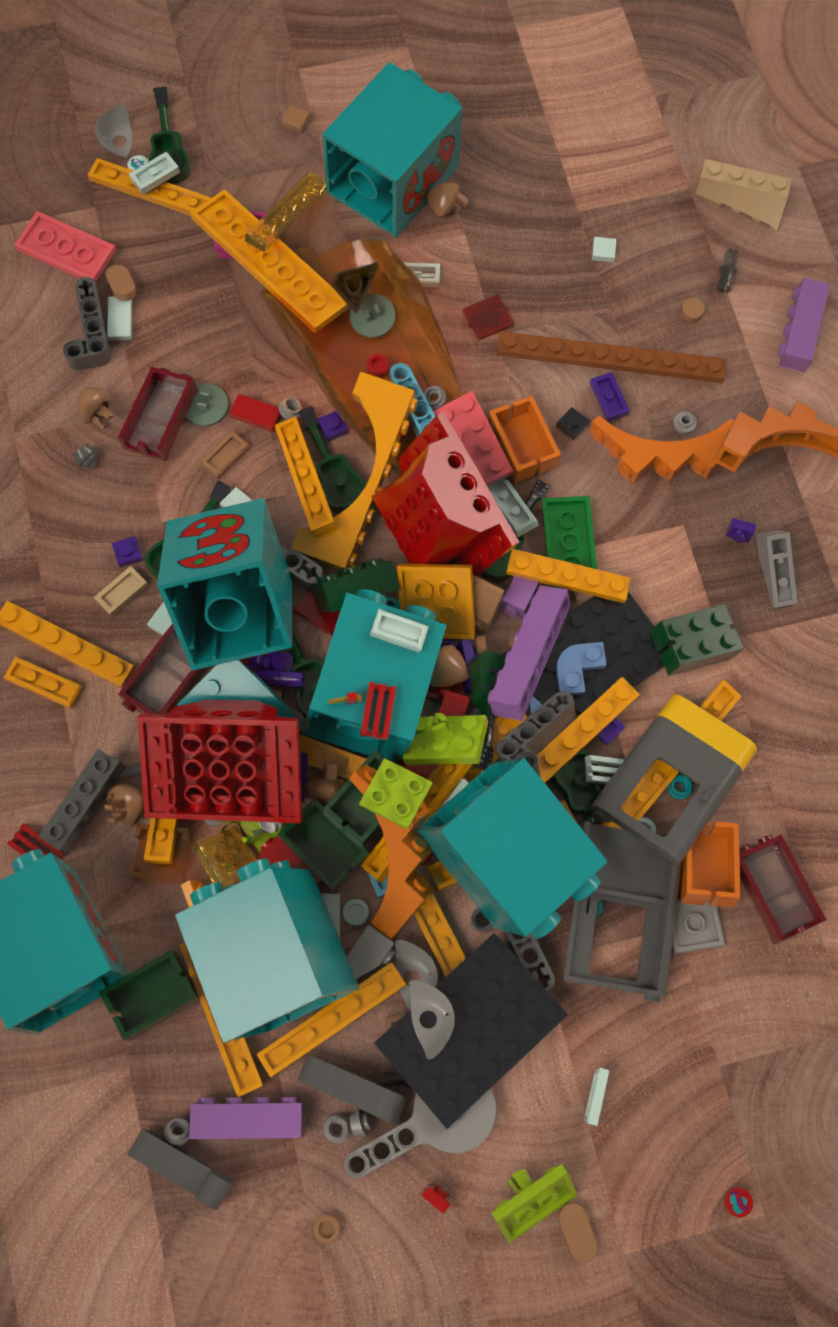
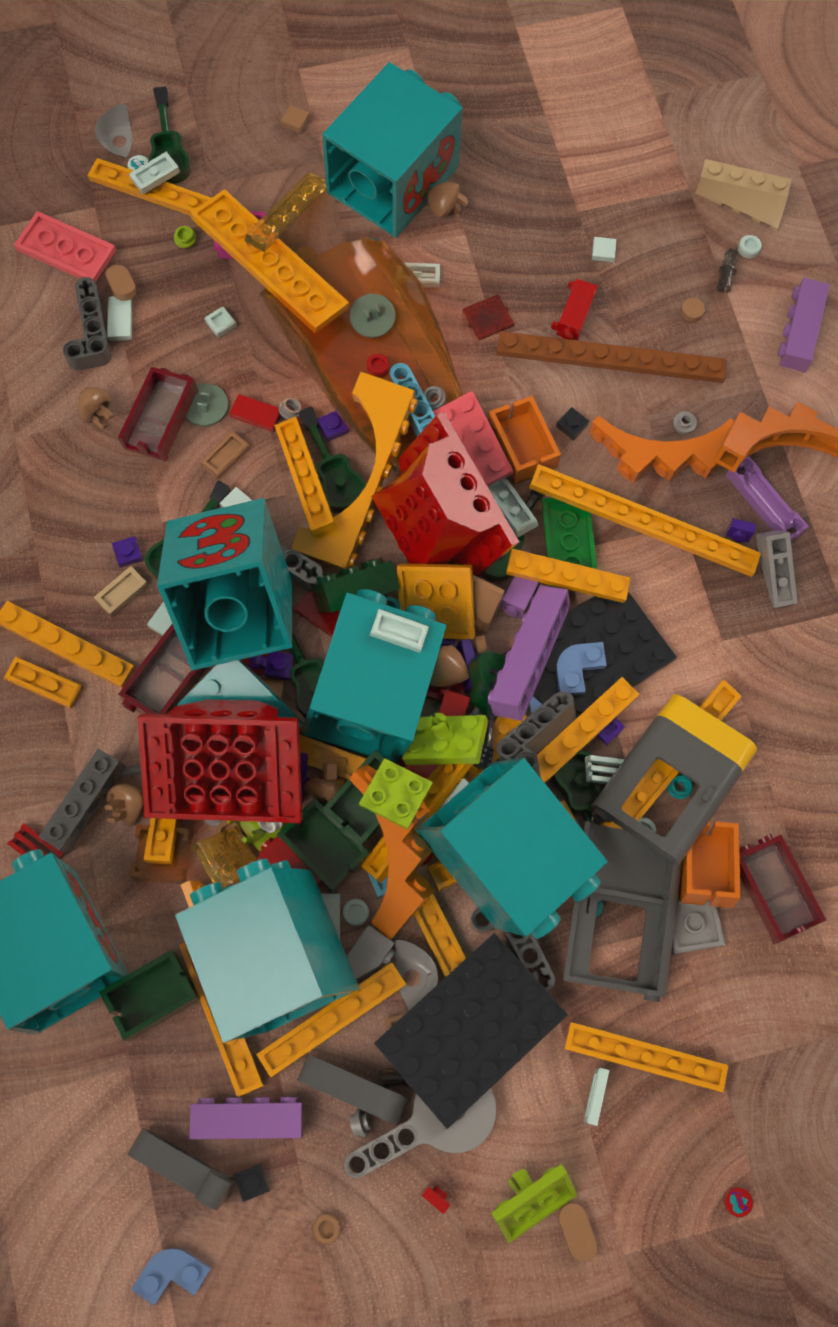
(84, 459): dark grey plate -> none
(167, 1266): none -> medium blue plate
(173, 1126): light grey plate -> none
(185, 237): none -> lime plate
(220, 322): none -> light aqua tile
(252, 1182): none -> black plate
(281, 678): dark purple axle -> none
(330, 1135): light grey plate -> none
(351, 698): piece -> none
(355, 284): dark brown slope -> none
(382, 688): red tile -> none
(427, 998): light grey piece -> none
(576, 309): none -> red brick
(609, 397): dark purple plate -> none
(645, 520): none -> light orange plate
(646, 1057): none -> light orange plate
(697, 638): dark green piece -> none
(749, 246): none -> light aqua tile
(766, 500): none -> medium lavender piece

